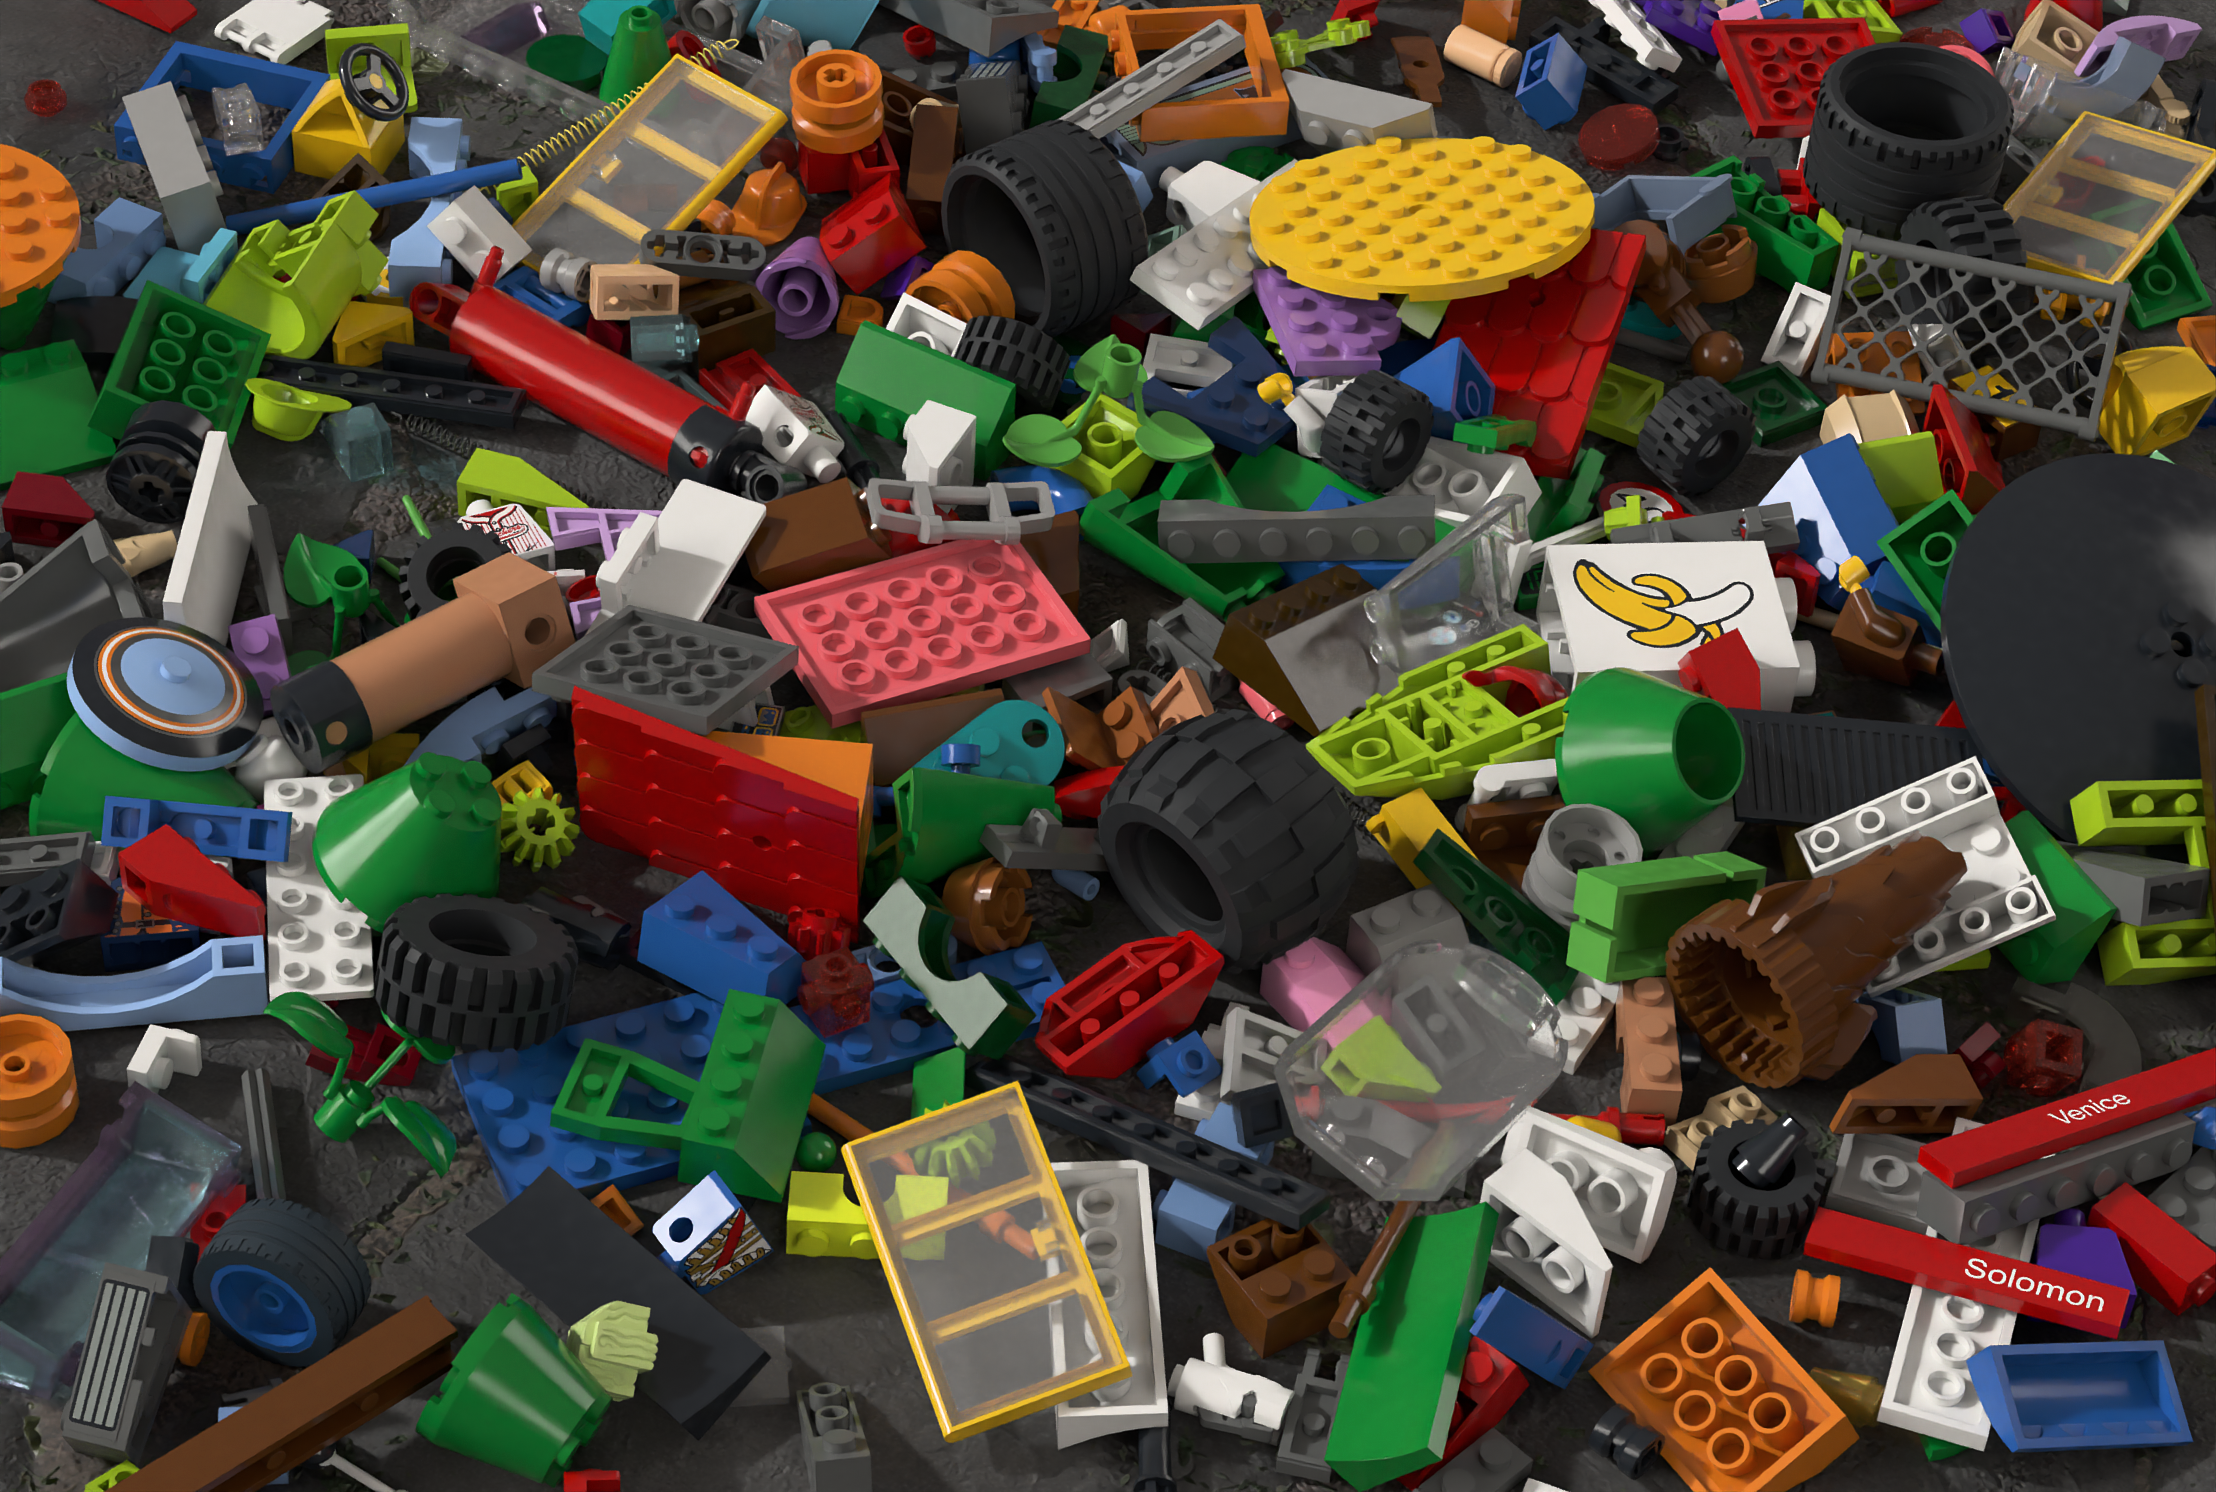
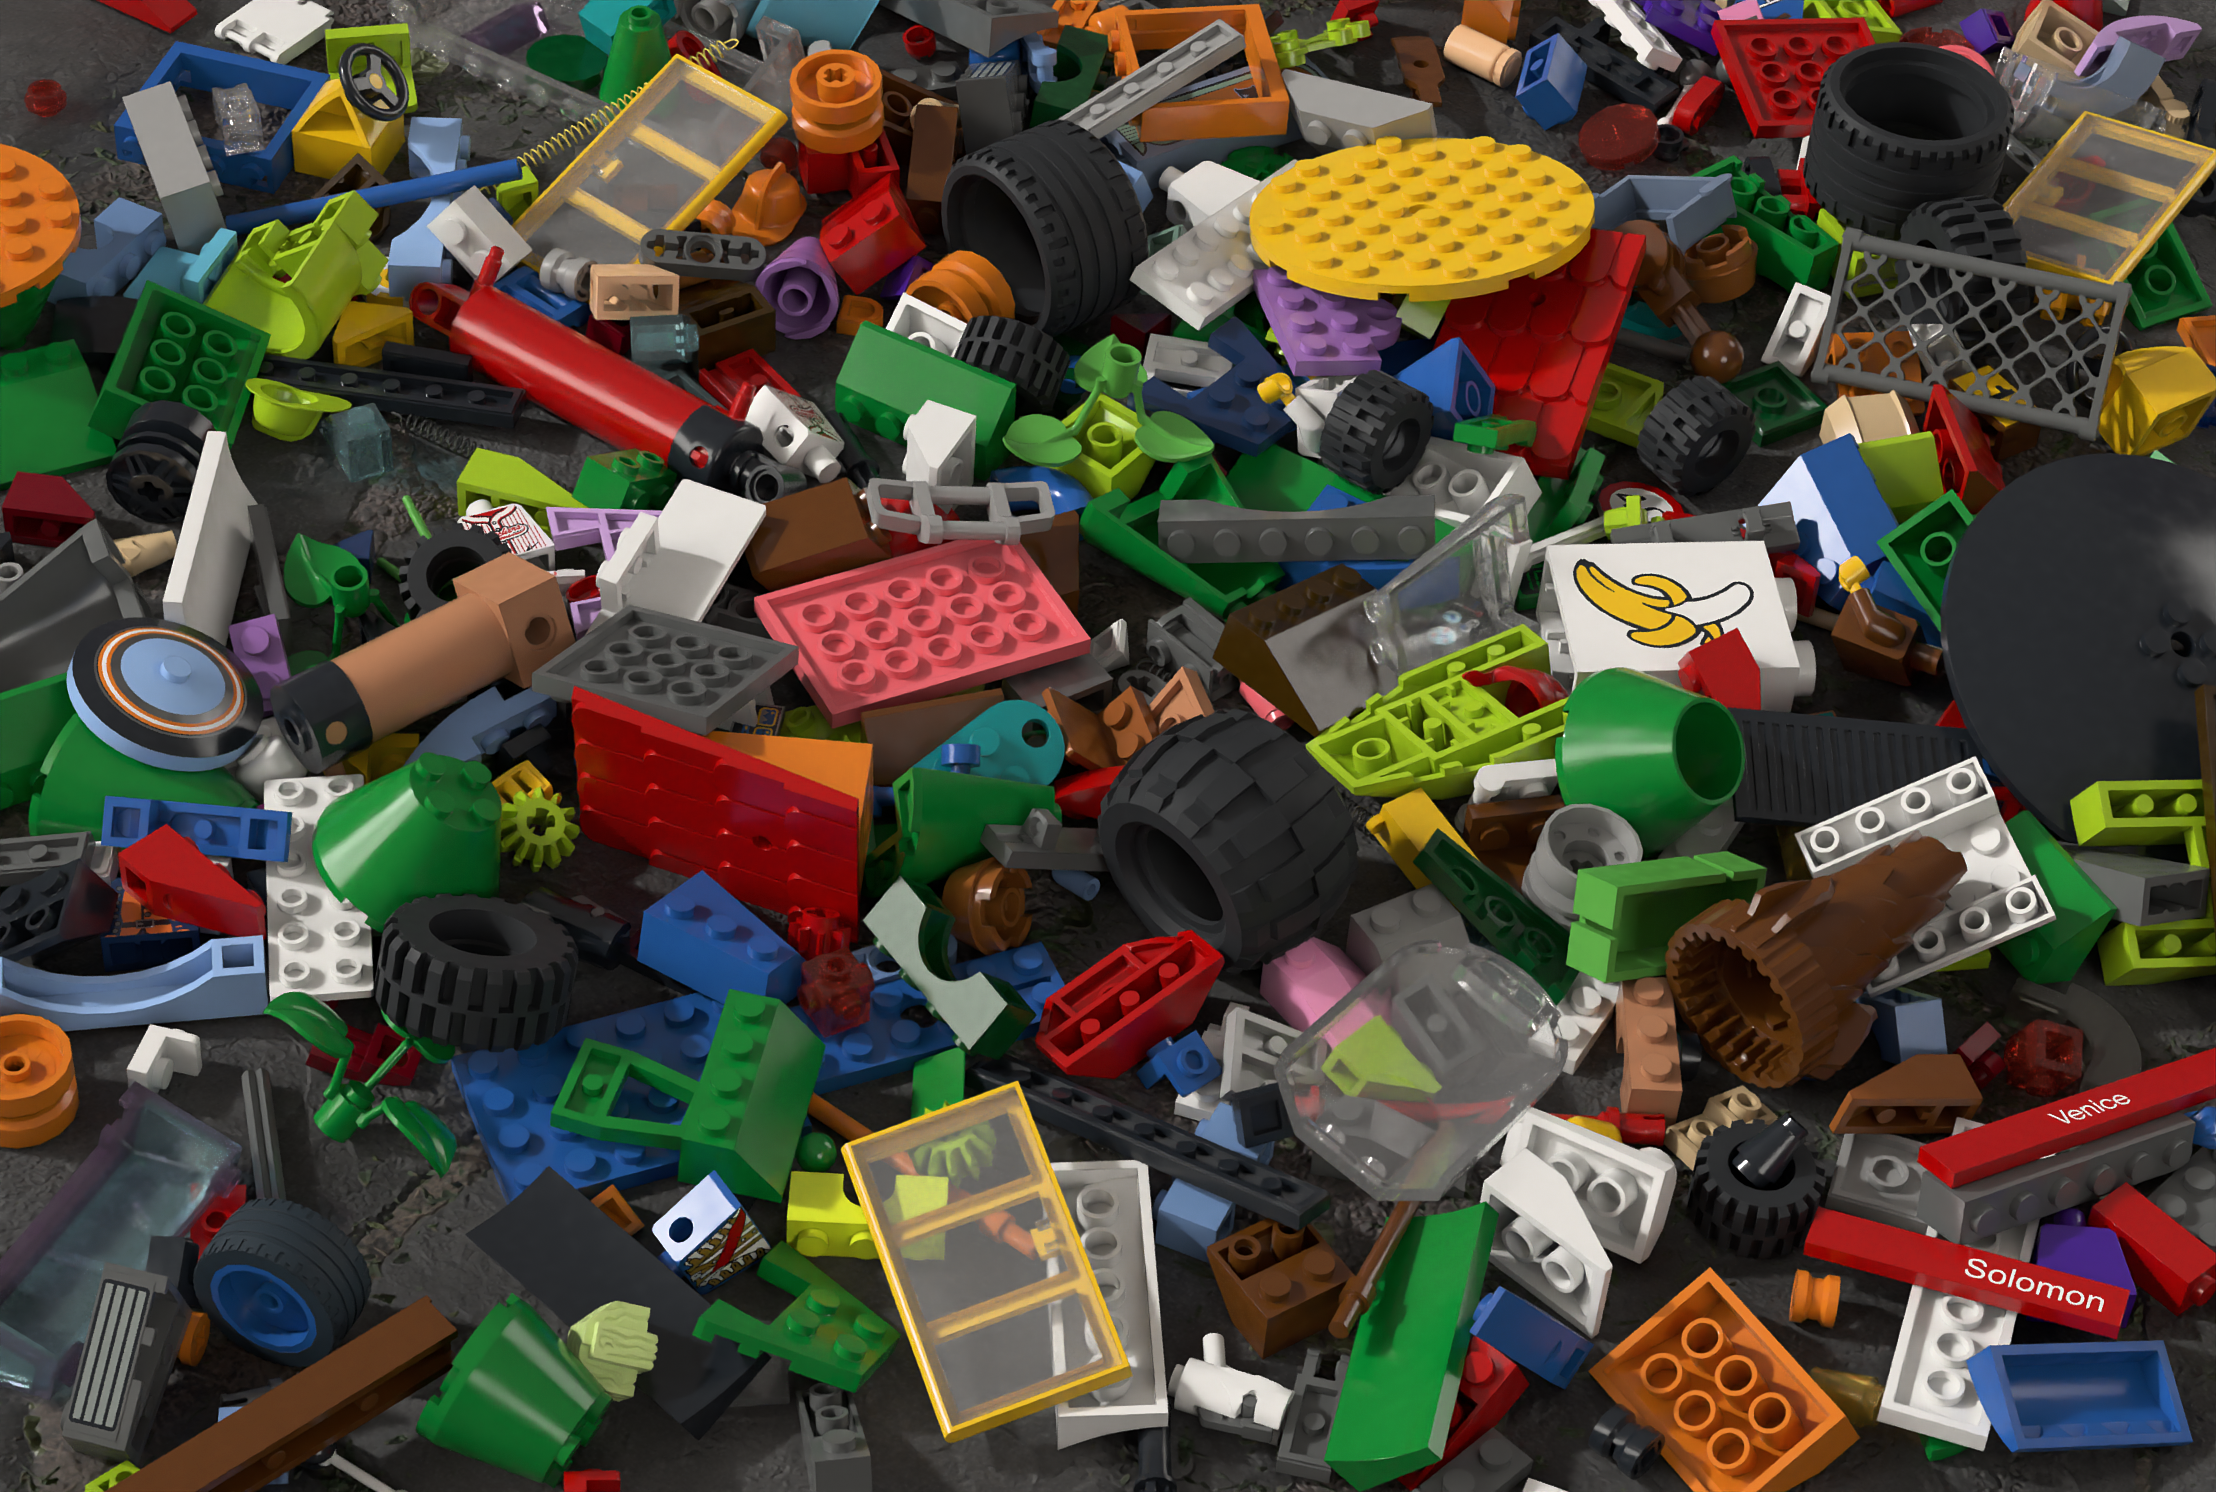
(625, 481): none -> green brick
(821, 1332): none -> green wing
(1688, 76): none -> dark grey hinge
(1698, 105): none -> red beam

